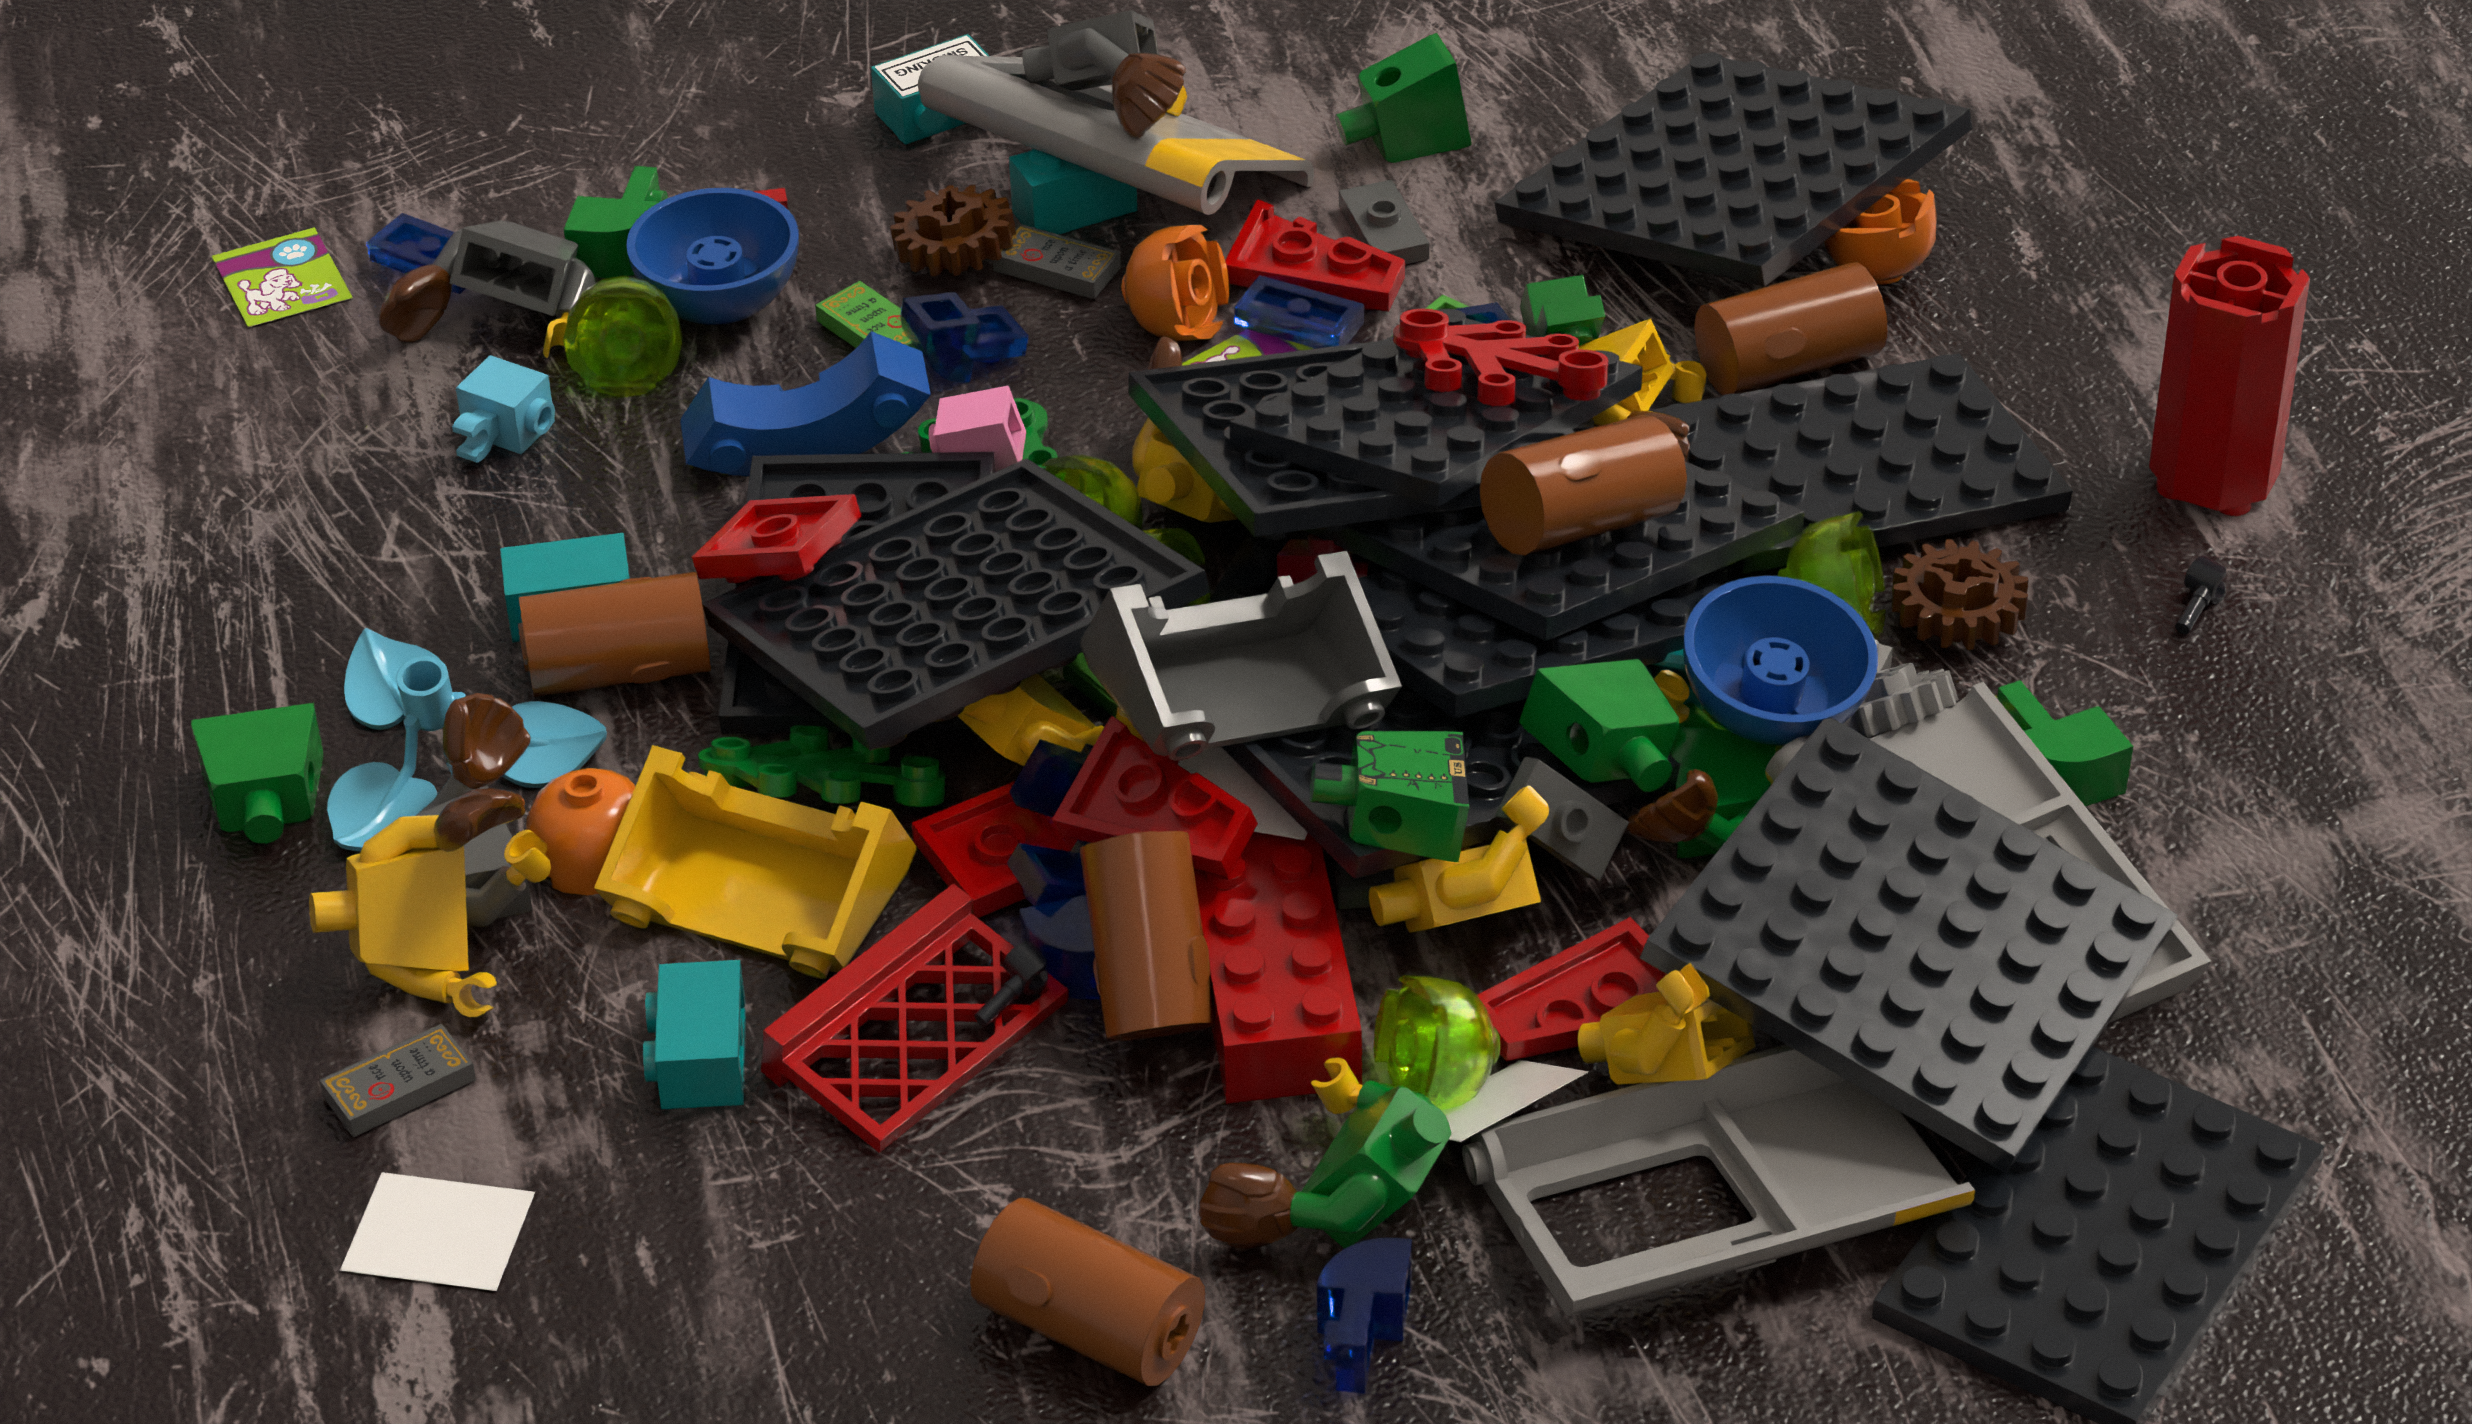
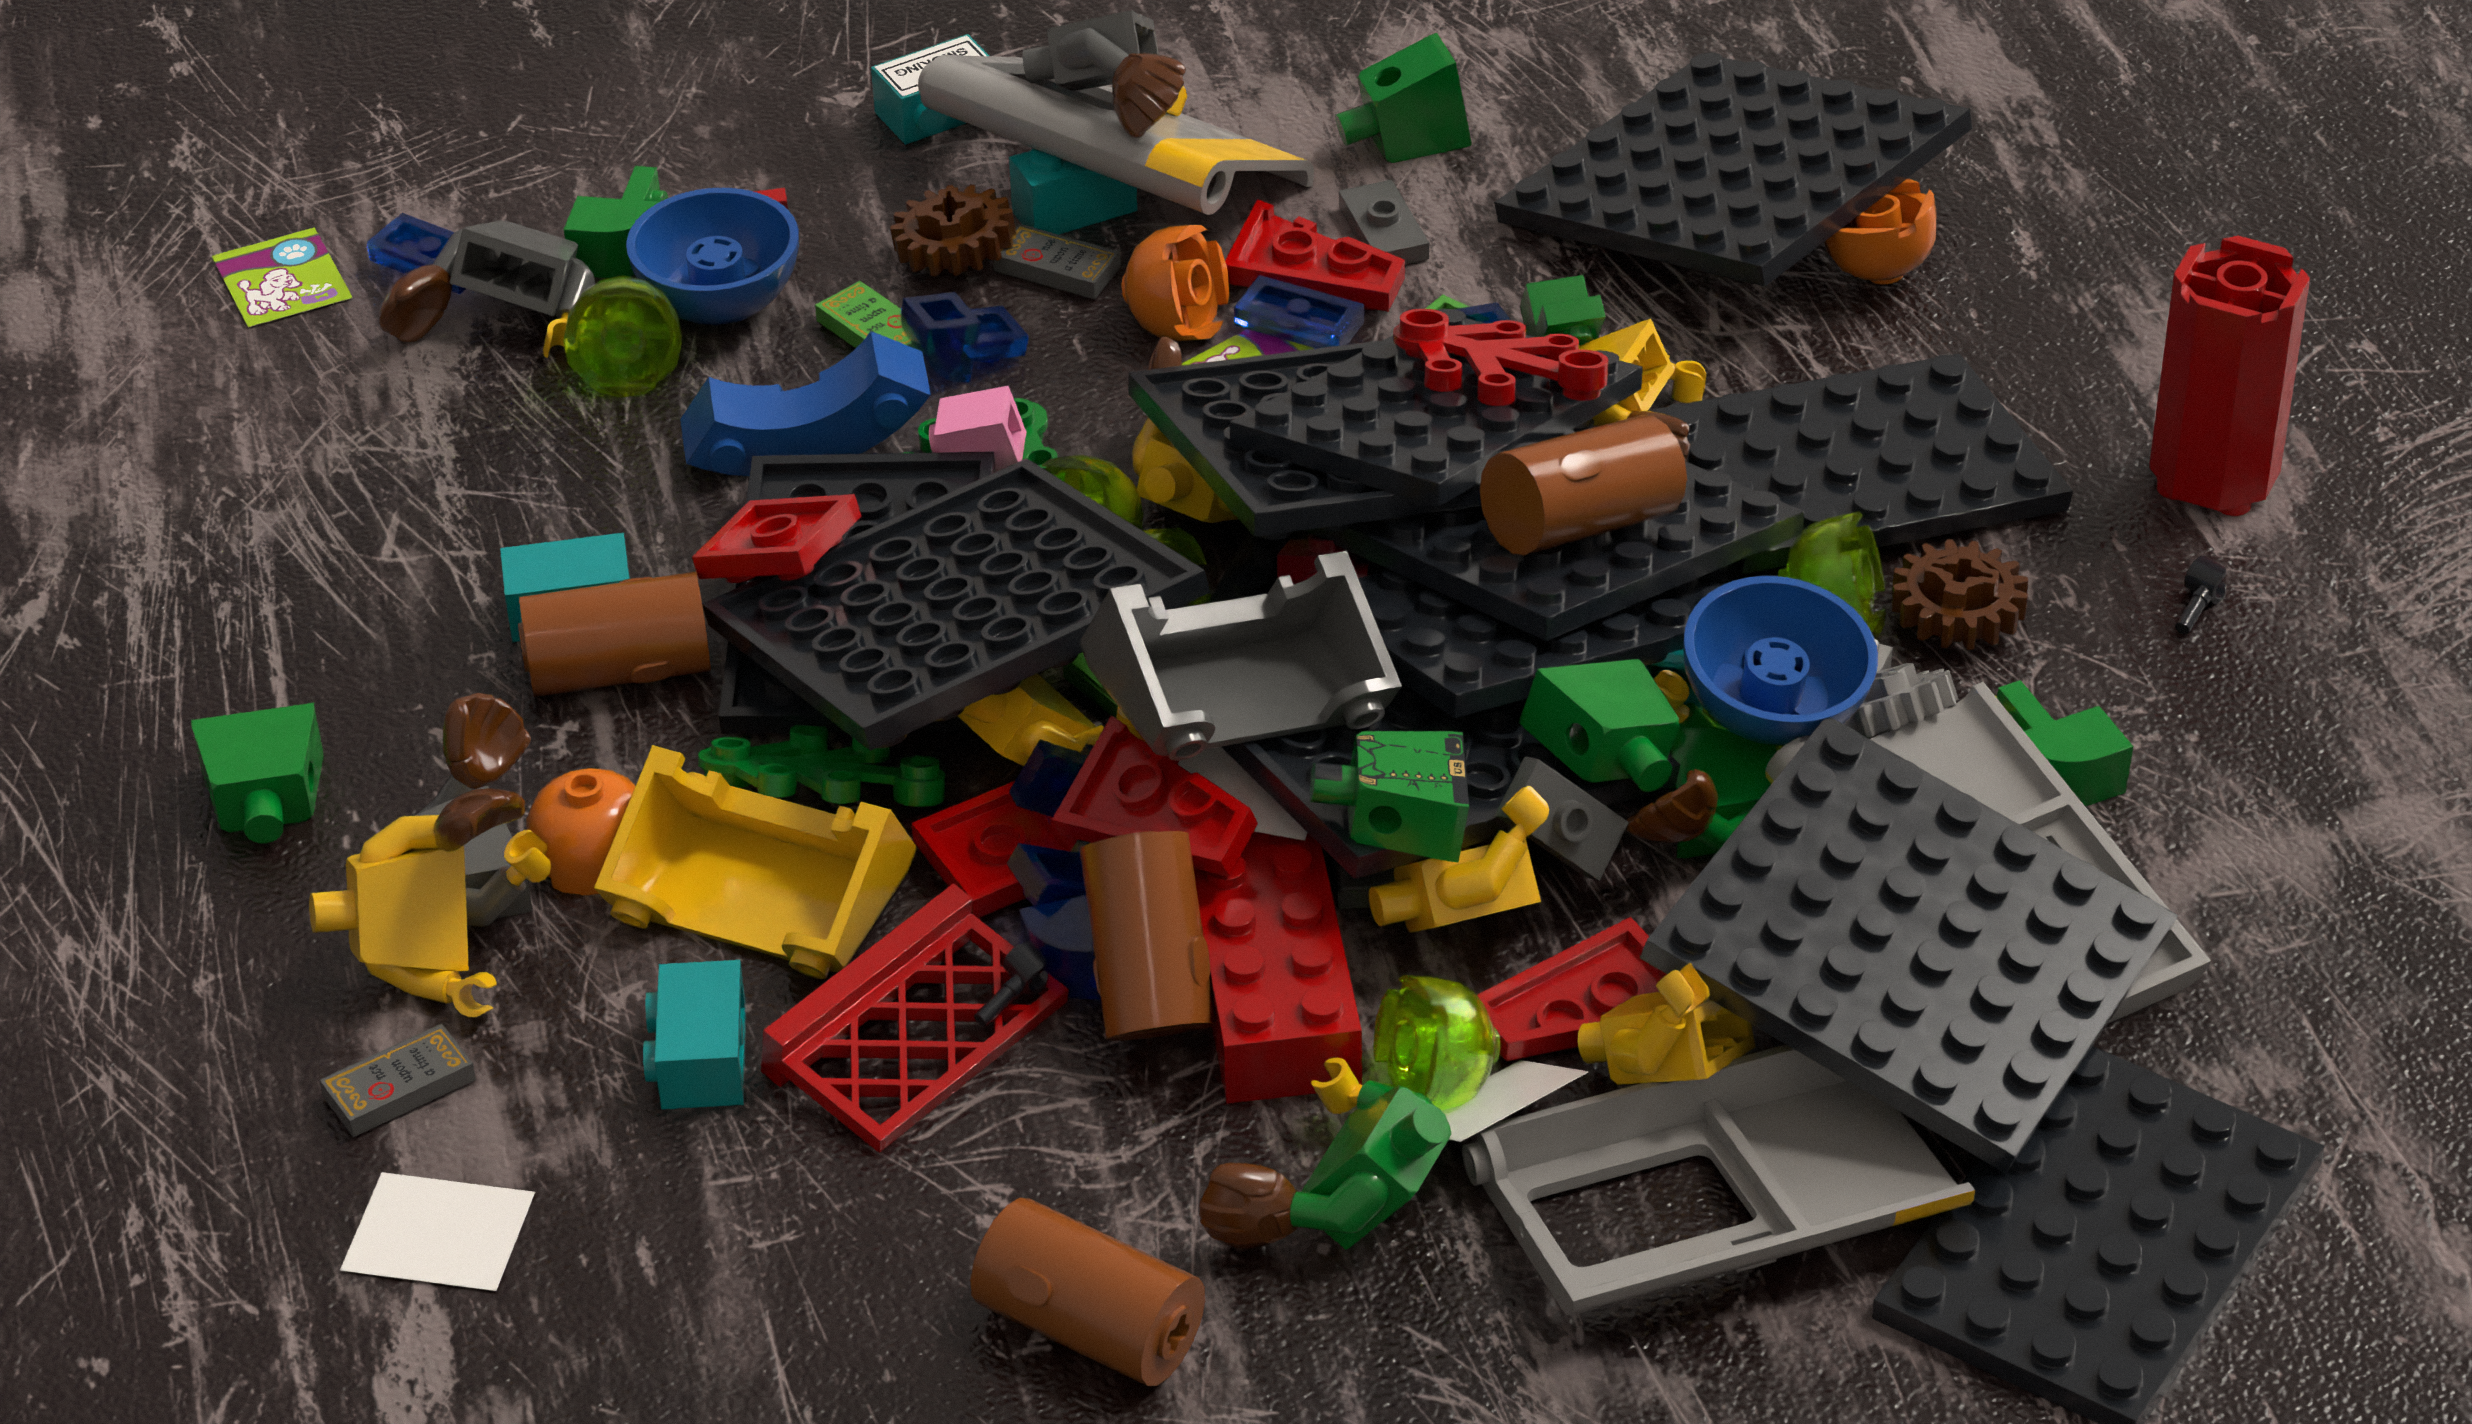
(403, 680): medium azure plant -> none
(502, 408): medium azure brick -> none
(1362, 1299): clear blue brick -> none
(1791, 329): dark orange piece -> none

